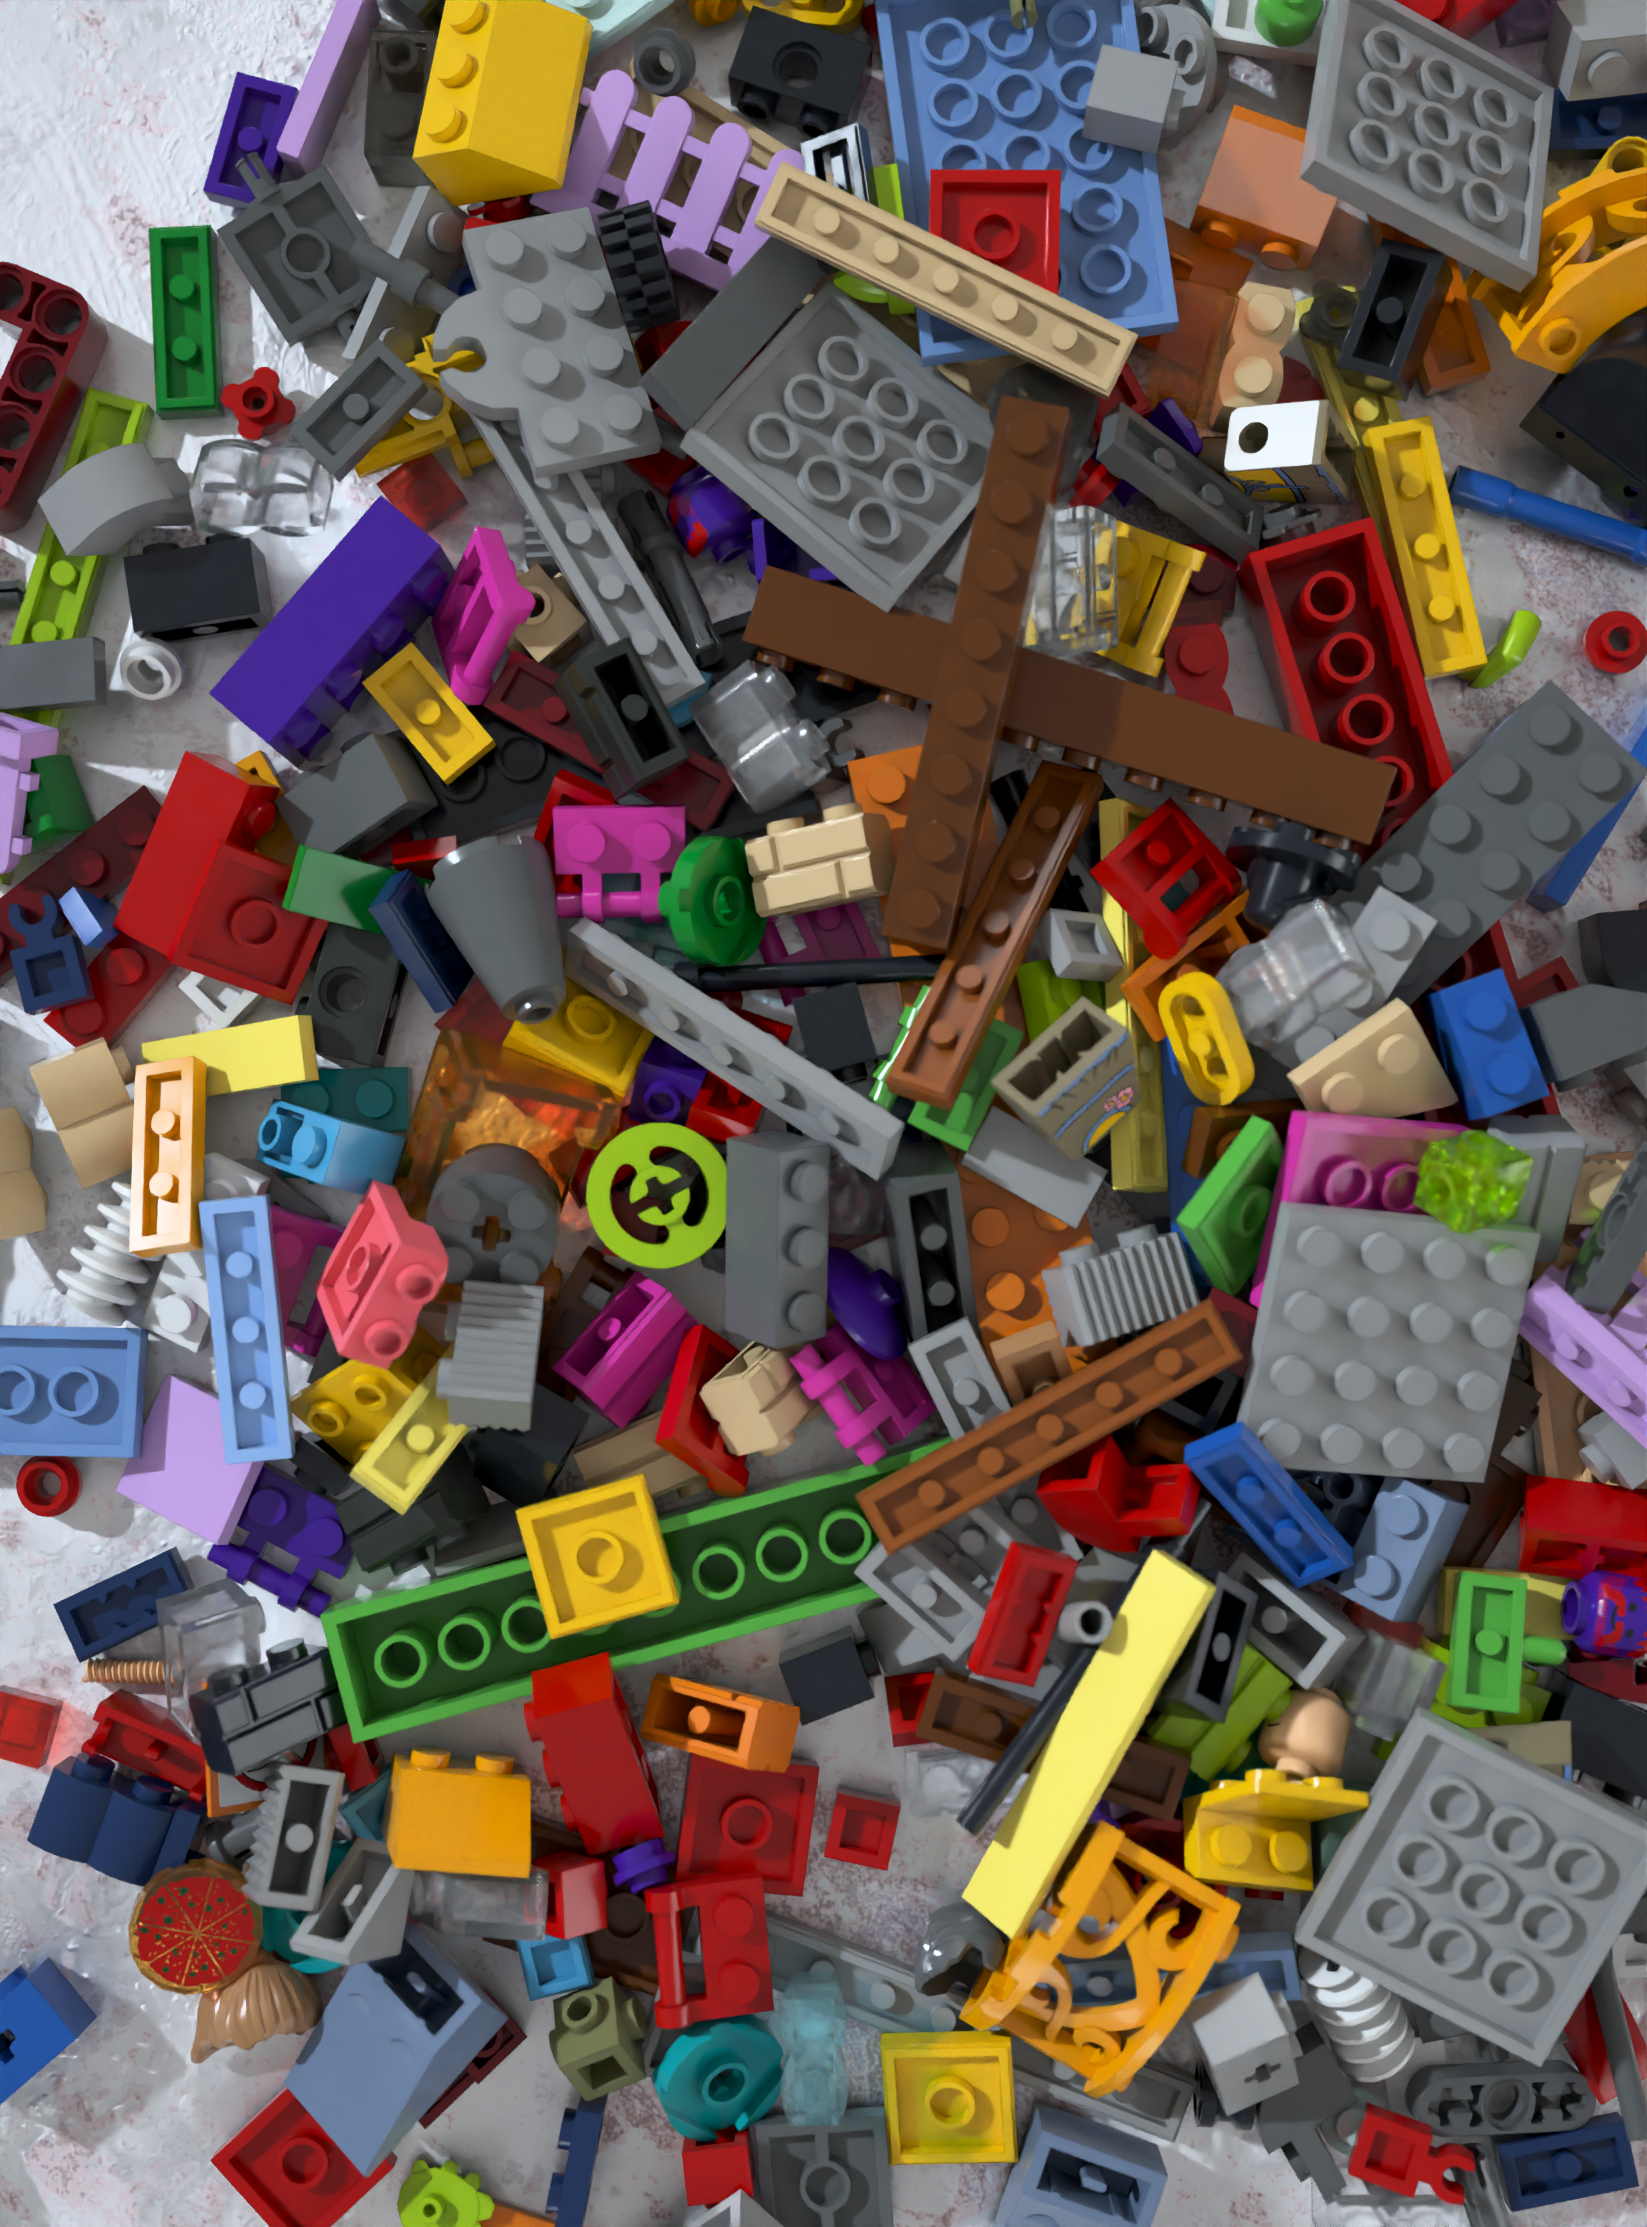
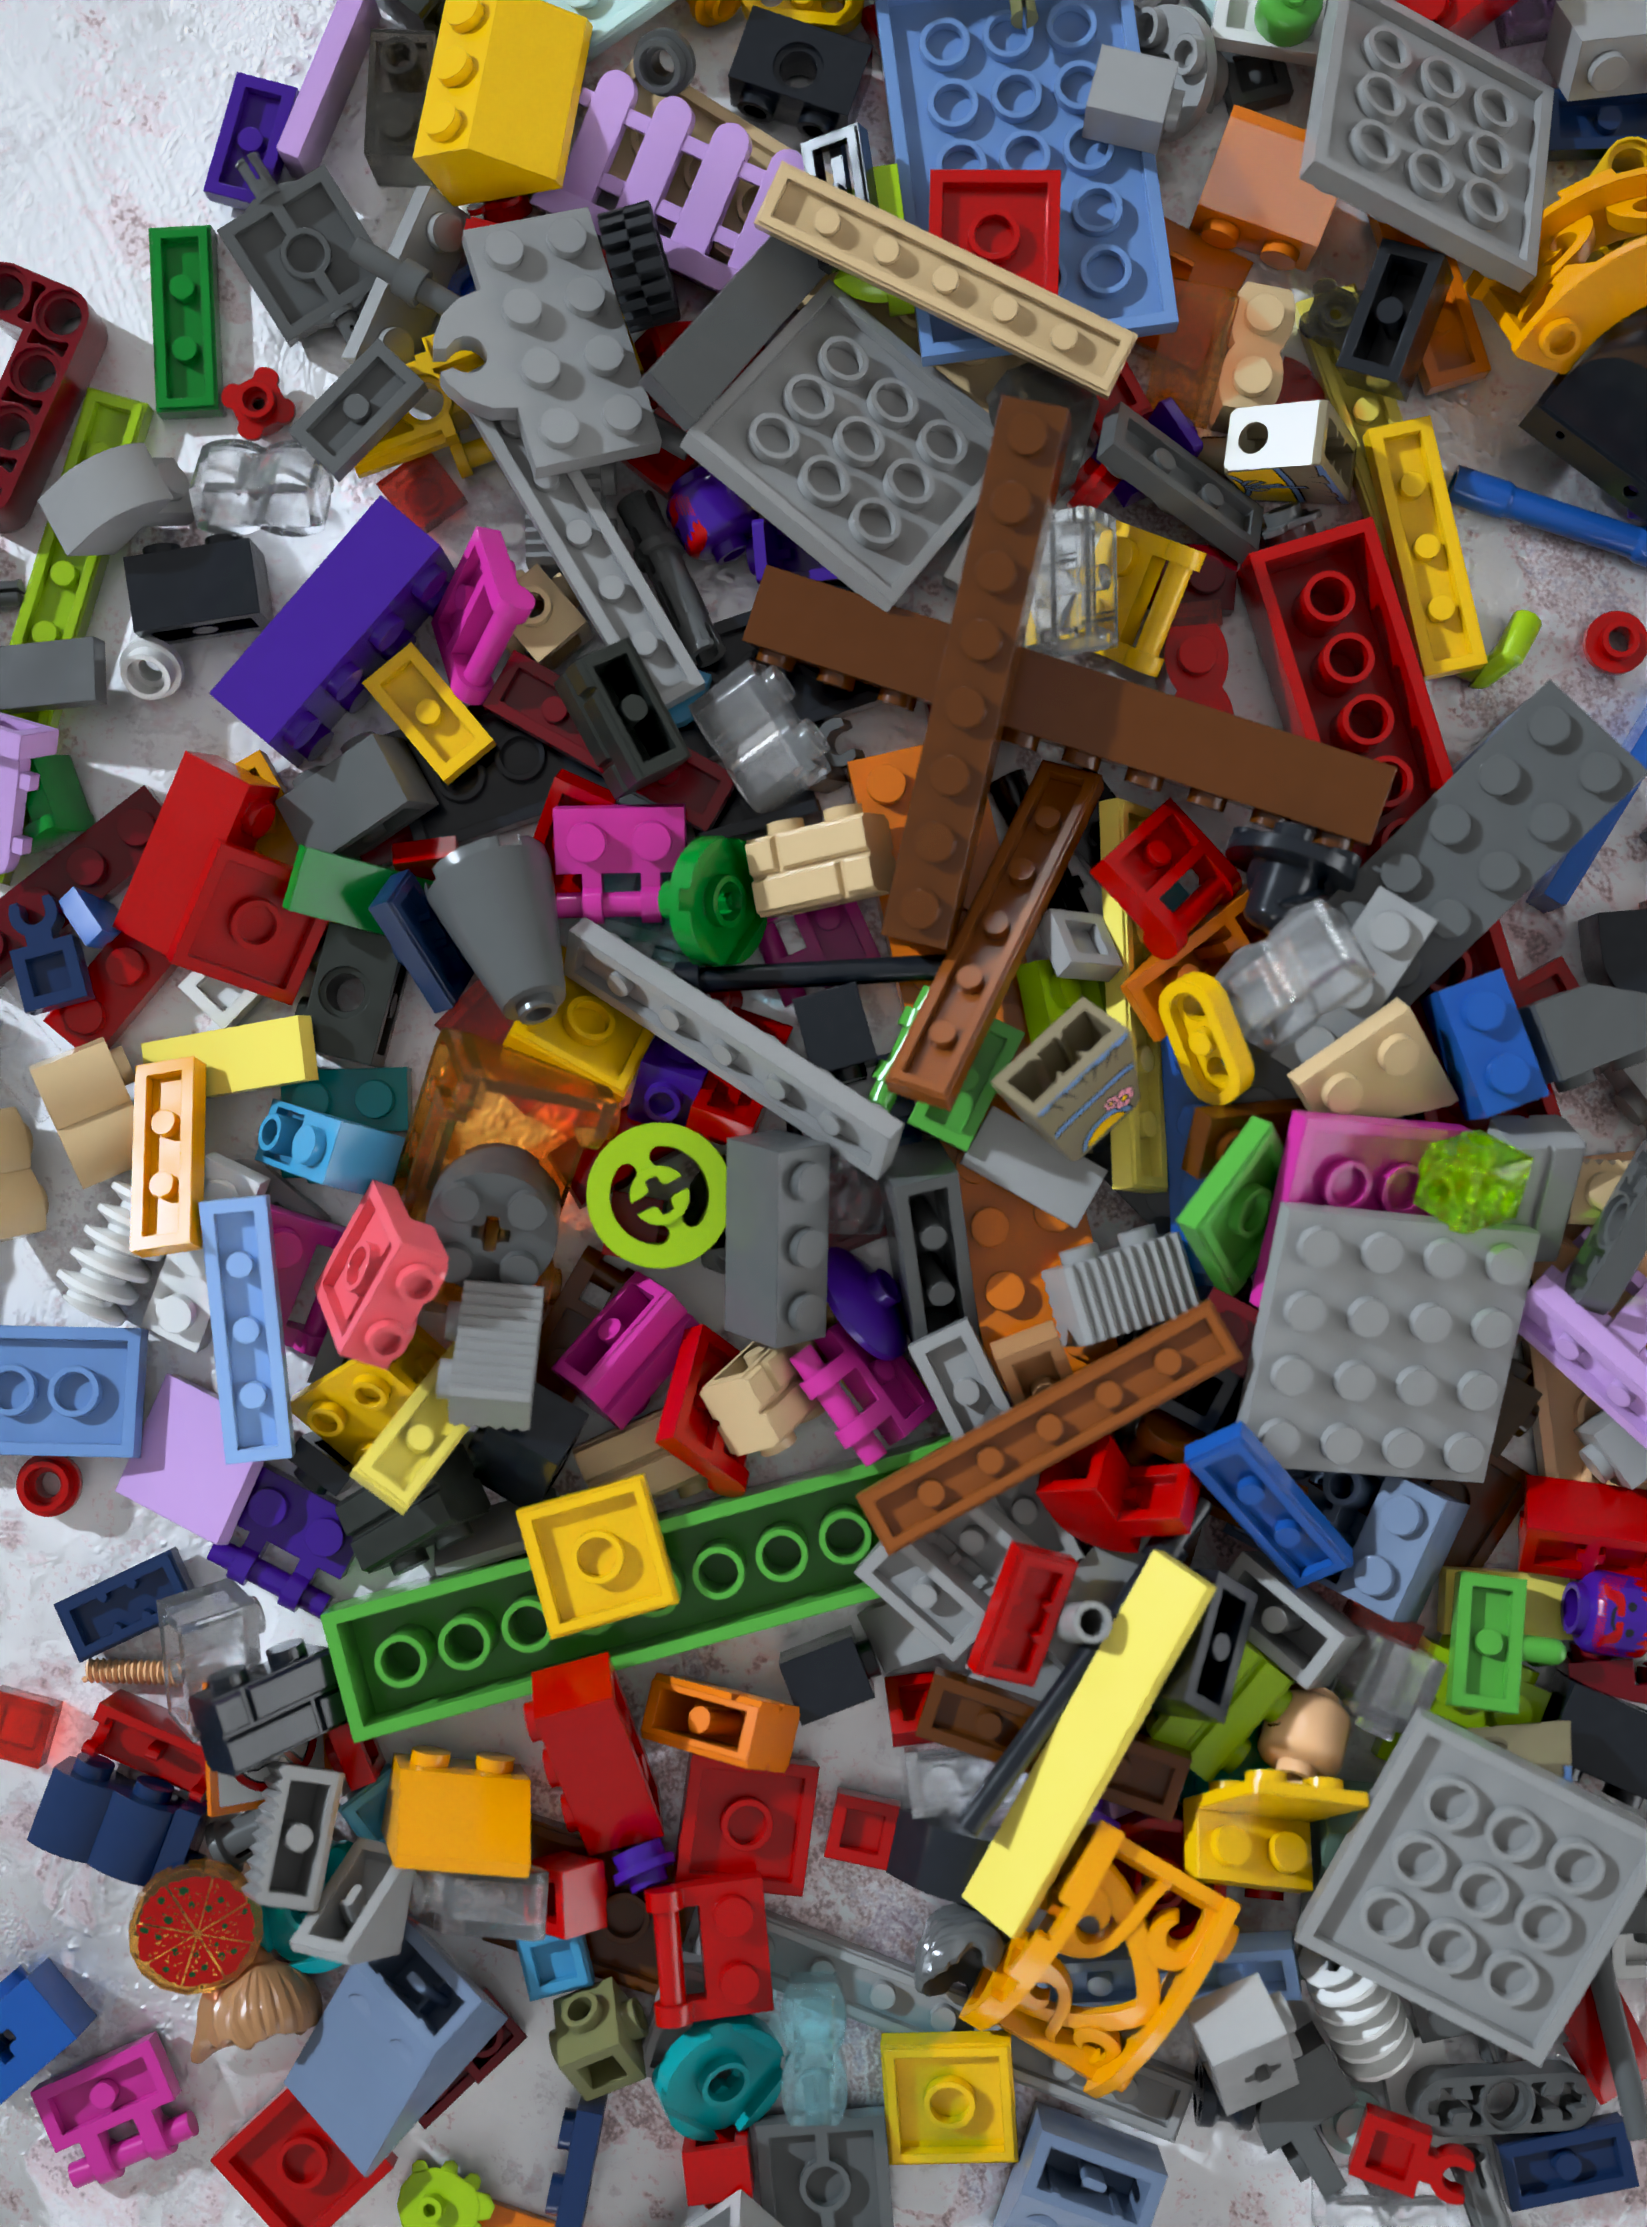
(106, 2093): none -> dark pink plate
(937, 1854): none -> black brick
(1256, 83): none -> dark grey tile

